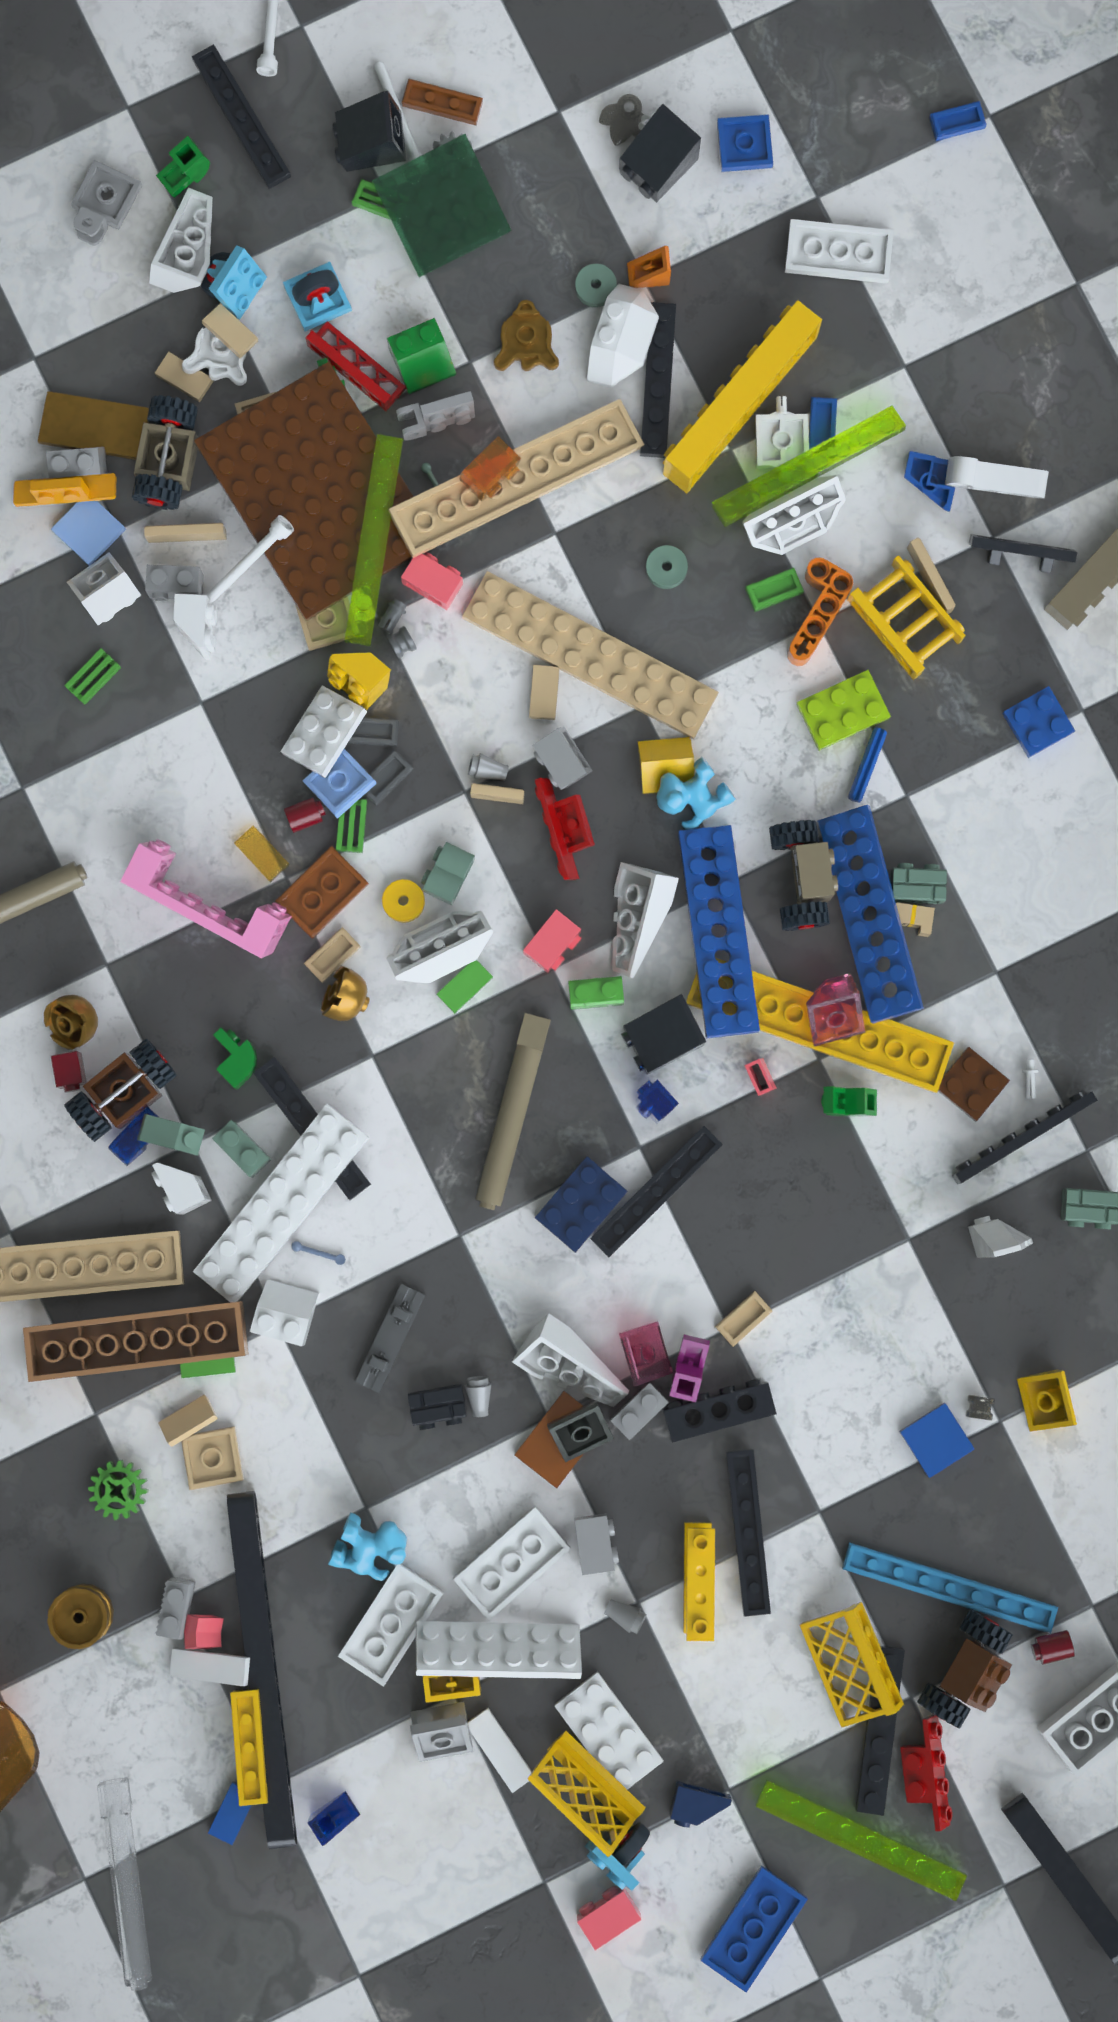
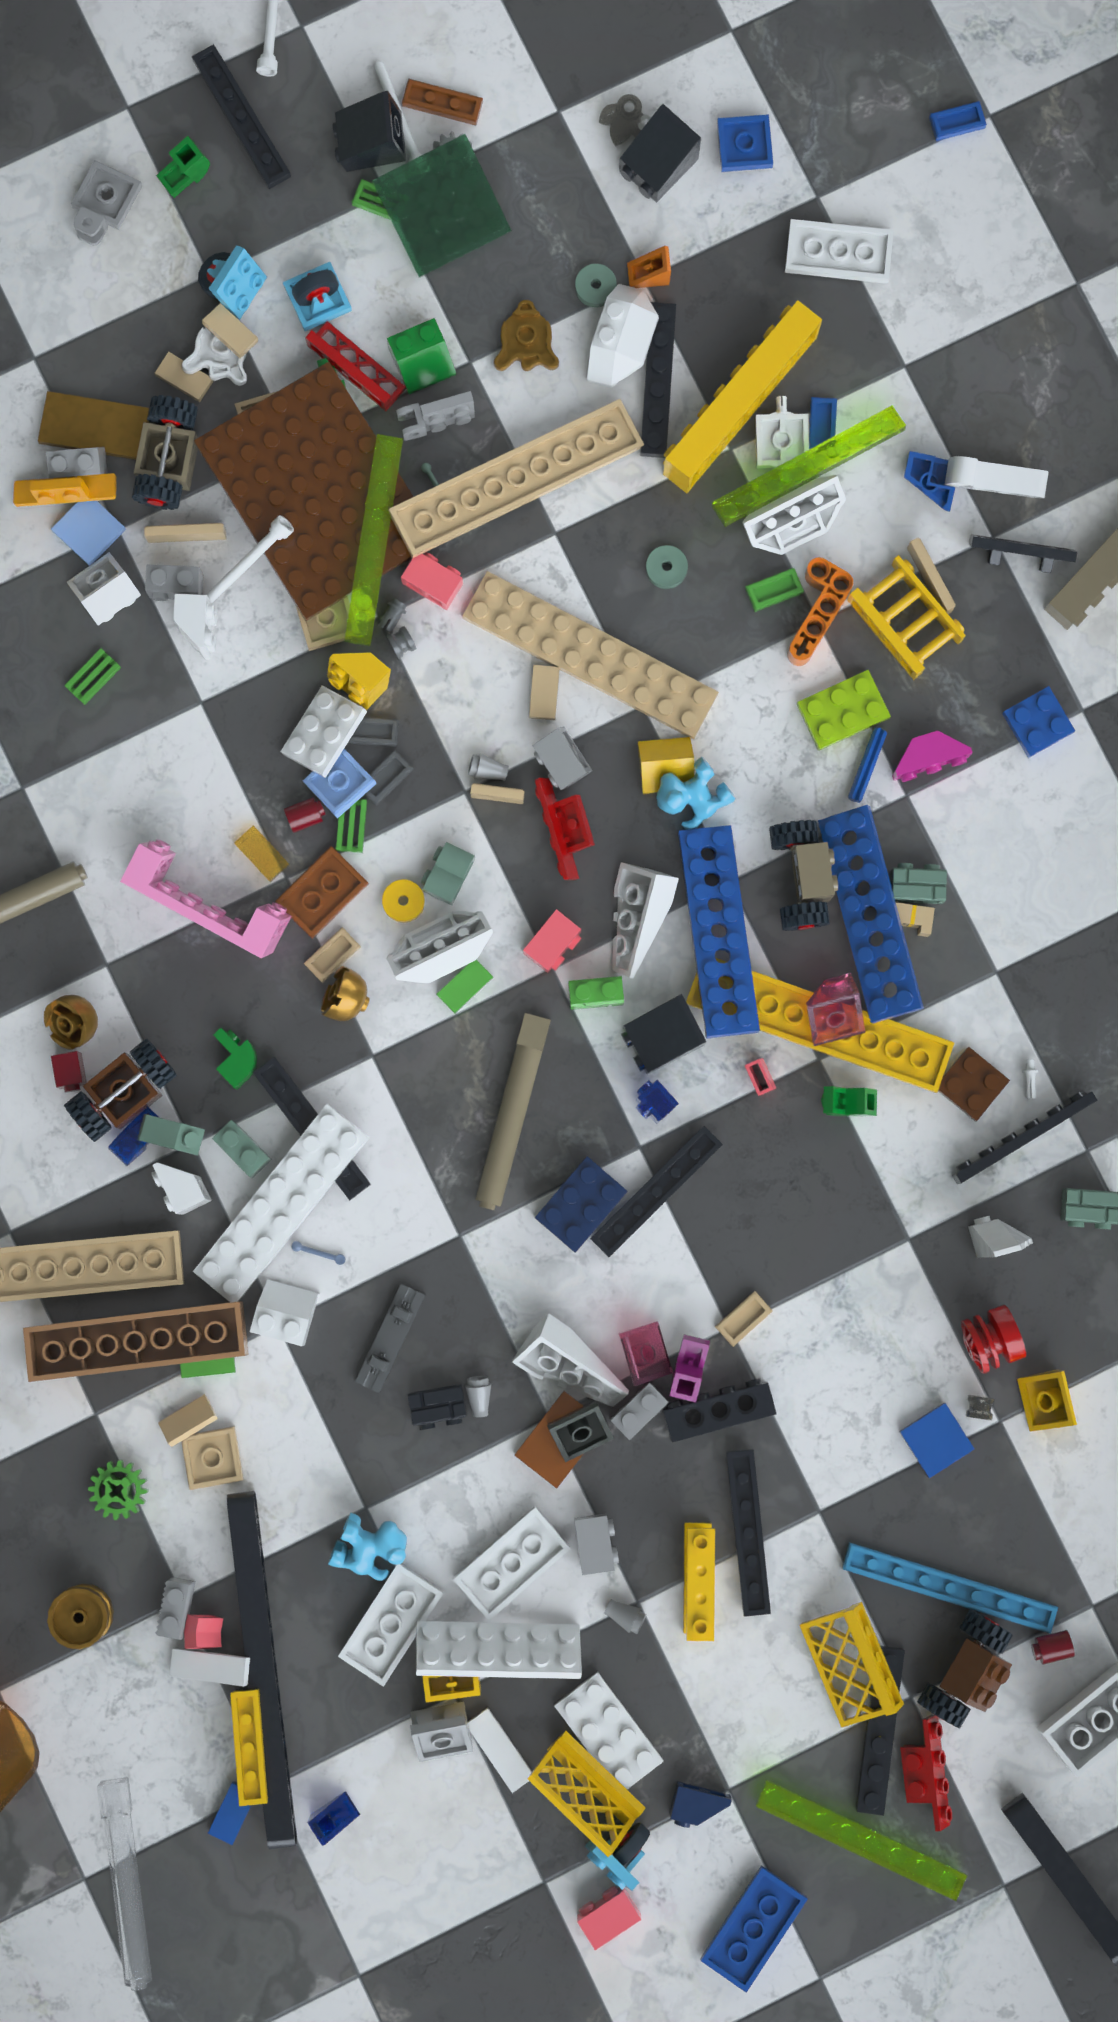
(186, 245): white wedge -> none
(490, 469): clear orange brick -> none
(929, 754): none -> dark pink slope
(989, 1340): none -> red wheel

